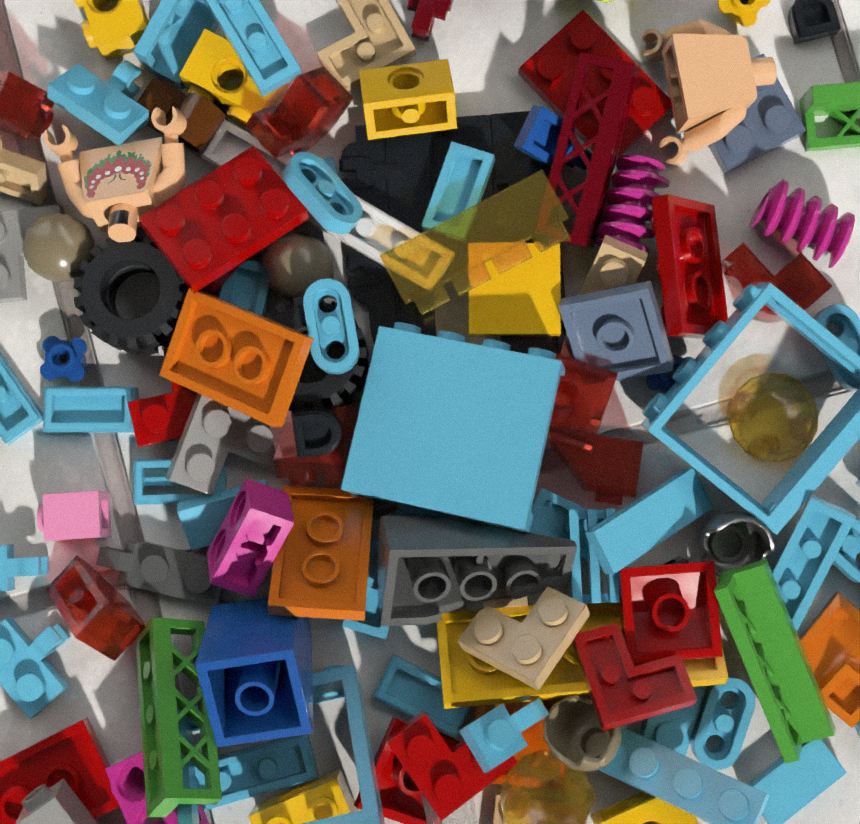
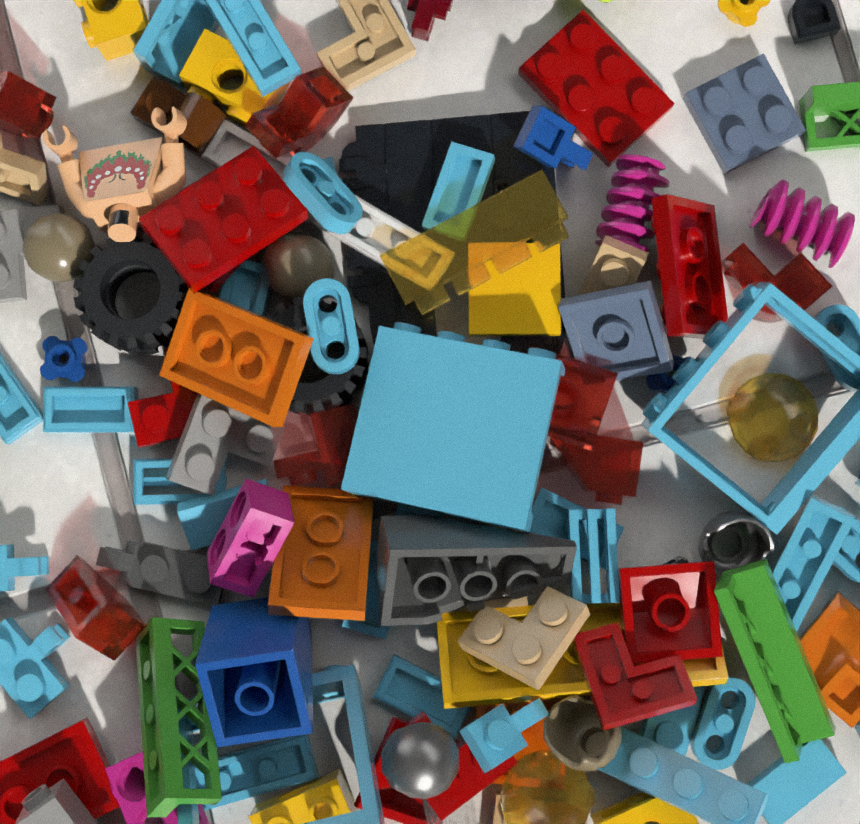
(75, 515): bright pink brick -> none
(100, 103): medium azure plate -> none
(315, 431): black tile -> none
(408, 99): yellow brick -> none
(420, 760): none -> flat silver hair
(606, 142): dark red fence -> none
(648, 521): medium azure tile -> none
(707, 81): light nougat torso -> none

